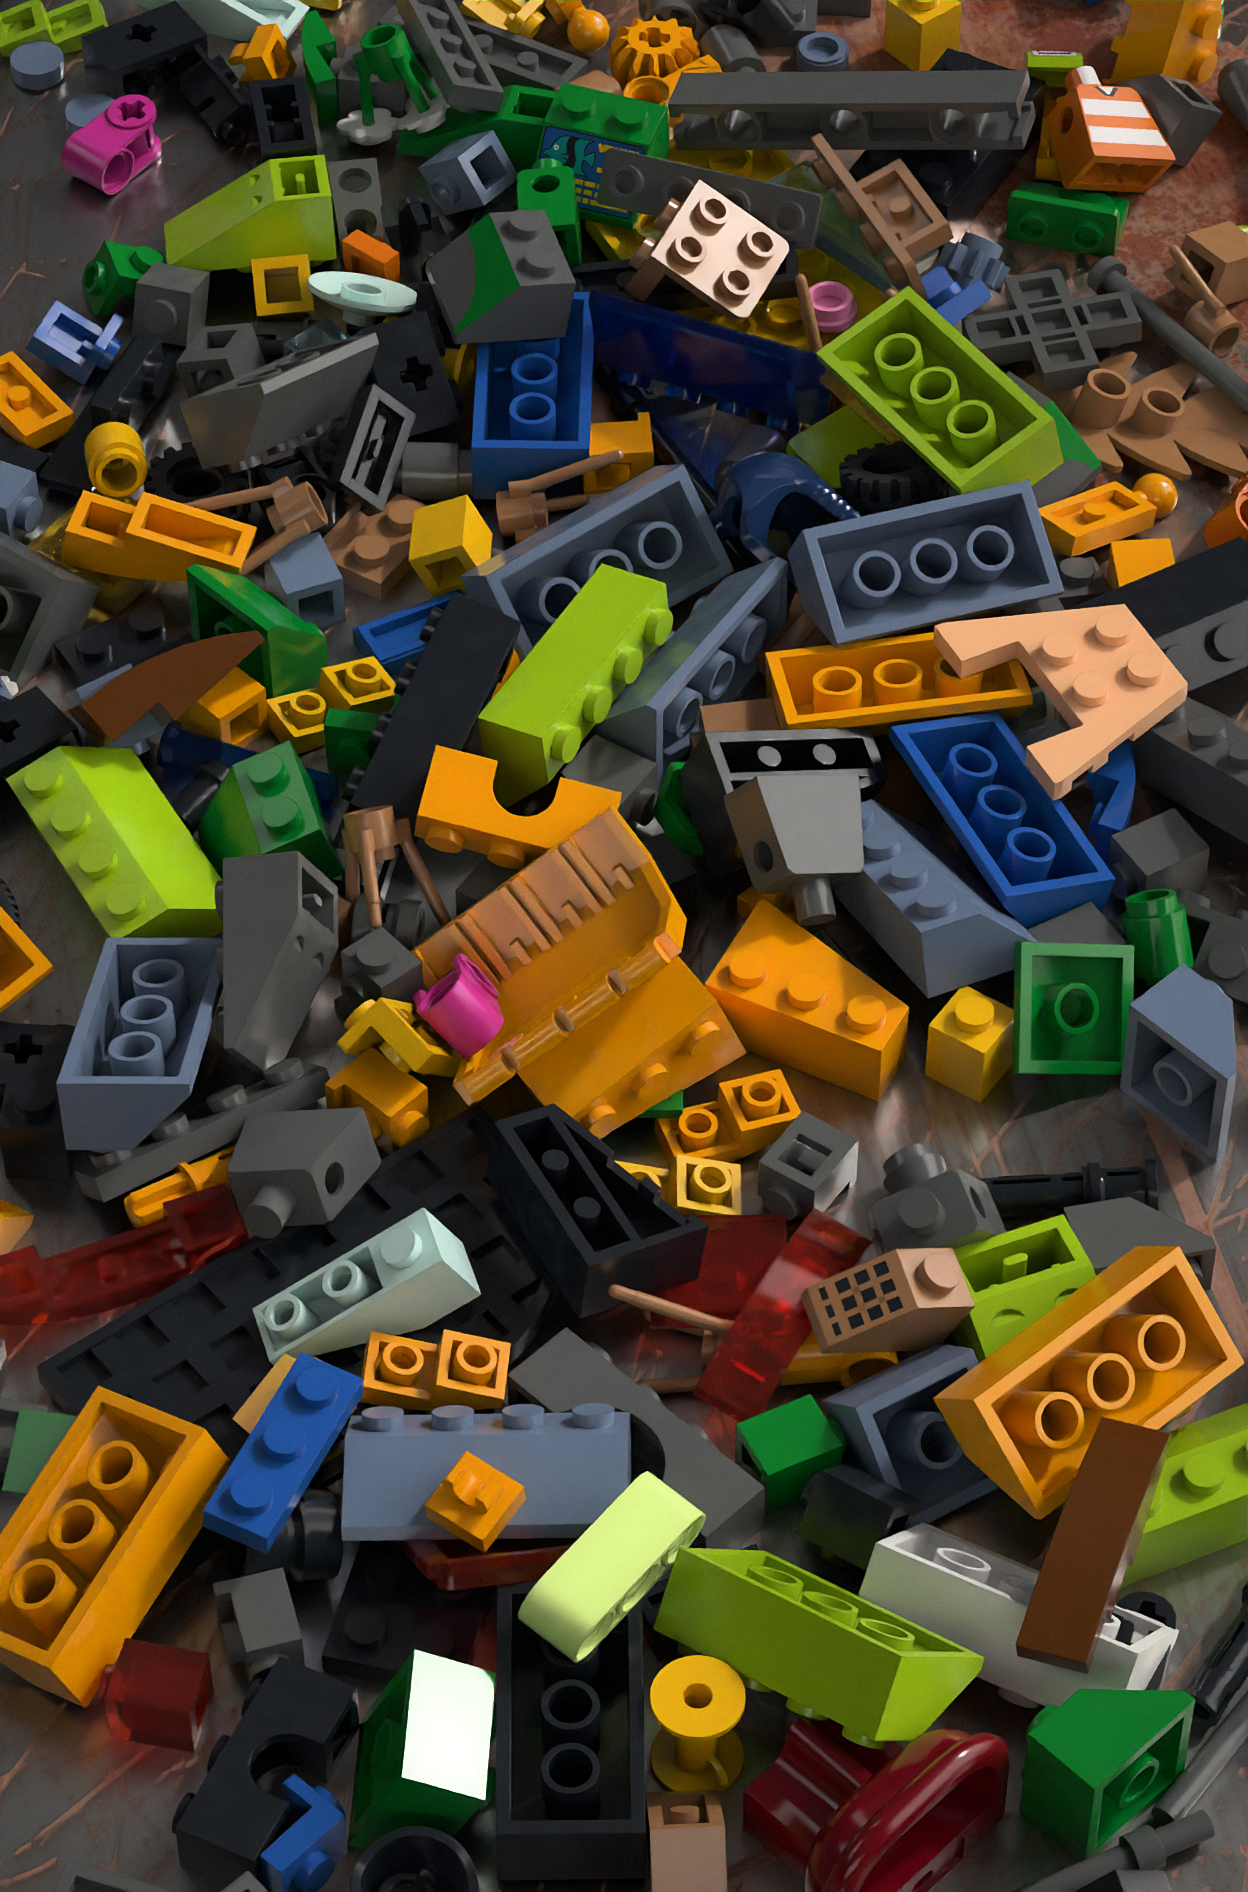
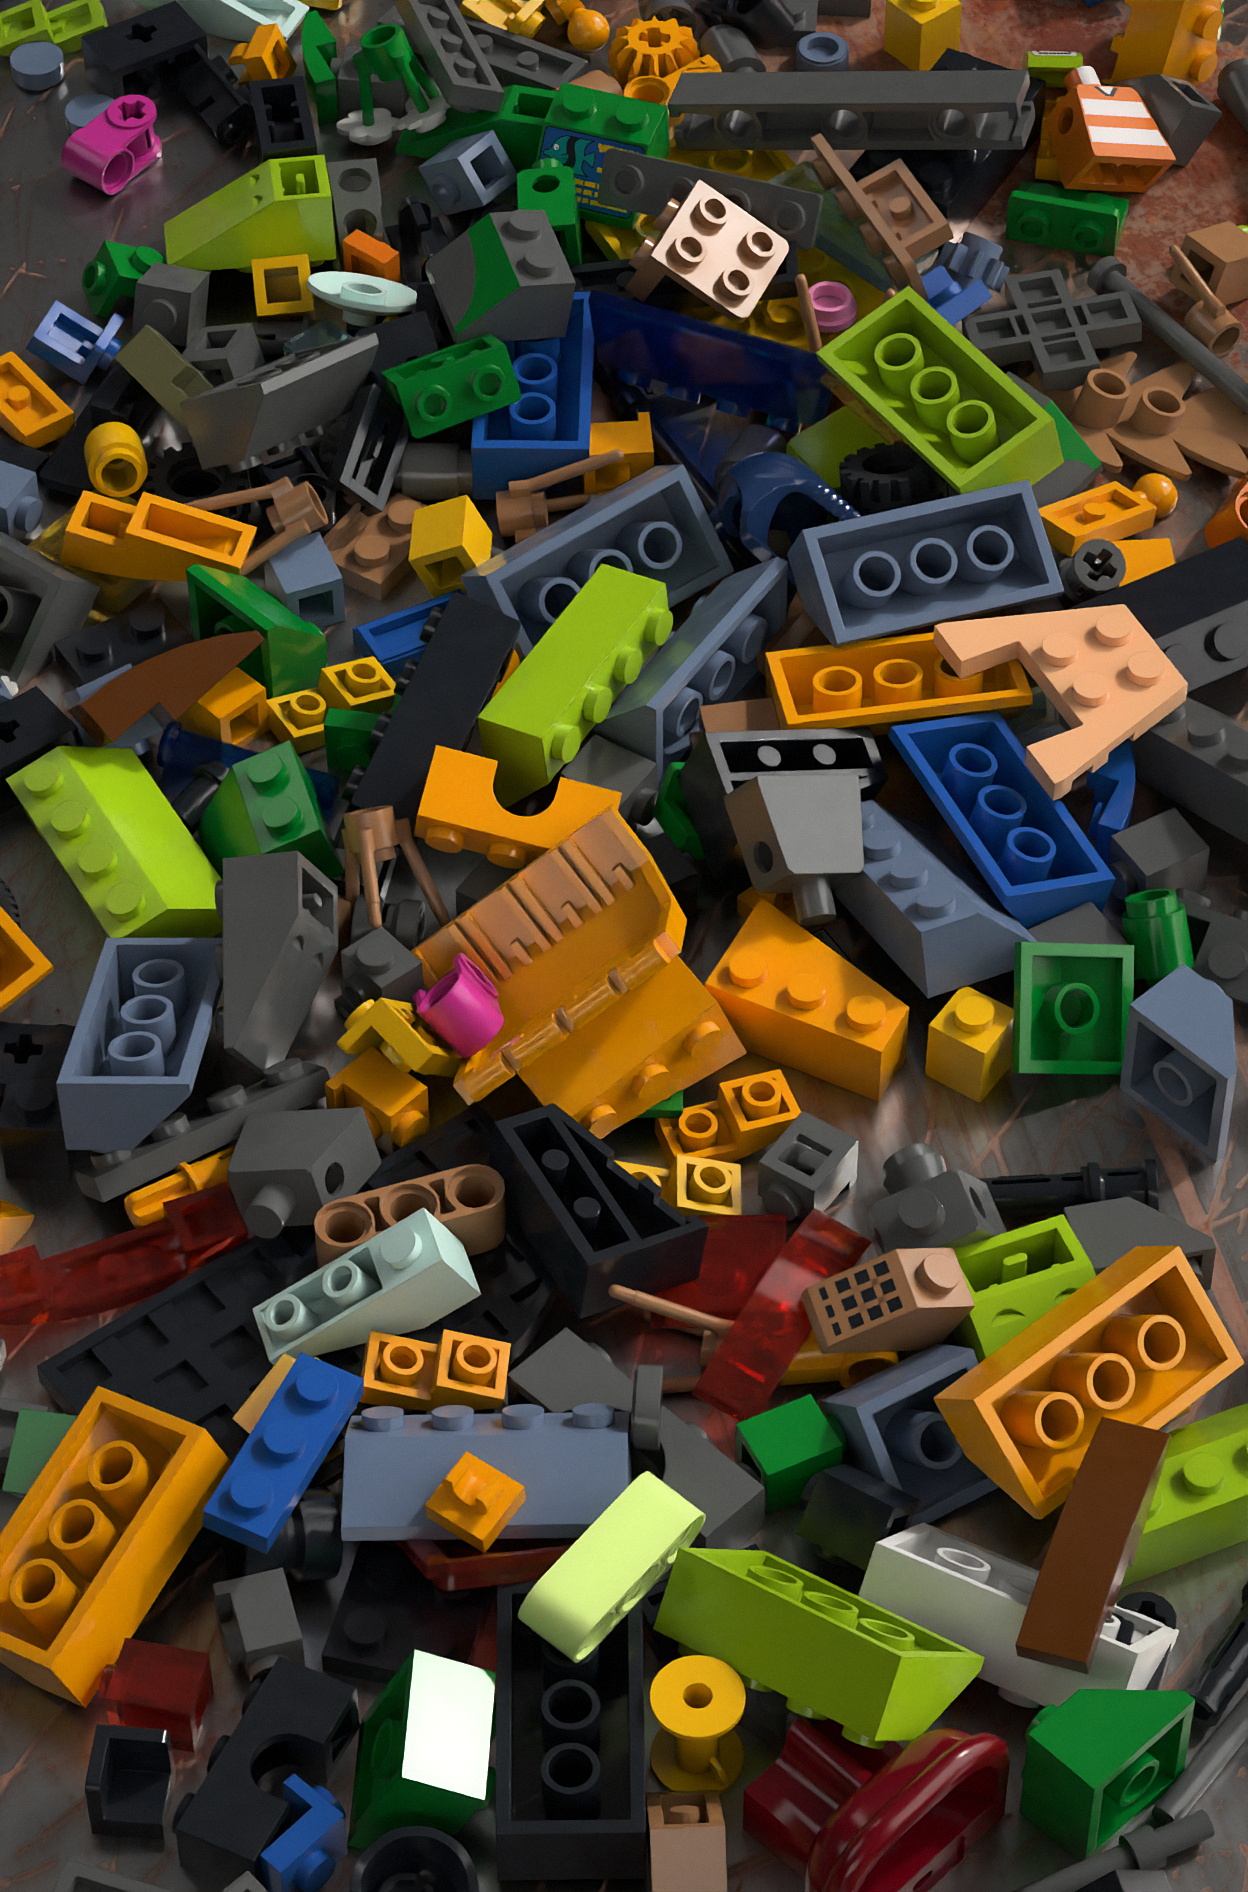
(130, 1781): none -> black panel
(162, 371): none -> olive slope
(453, 384): none -> green bracket
(463, 1199): none -> medium nougat beam
(647, 1407): none -> dark grey tile
(1107, 576): none -> dark grey bush

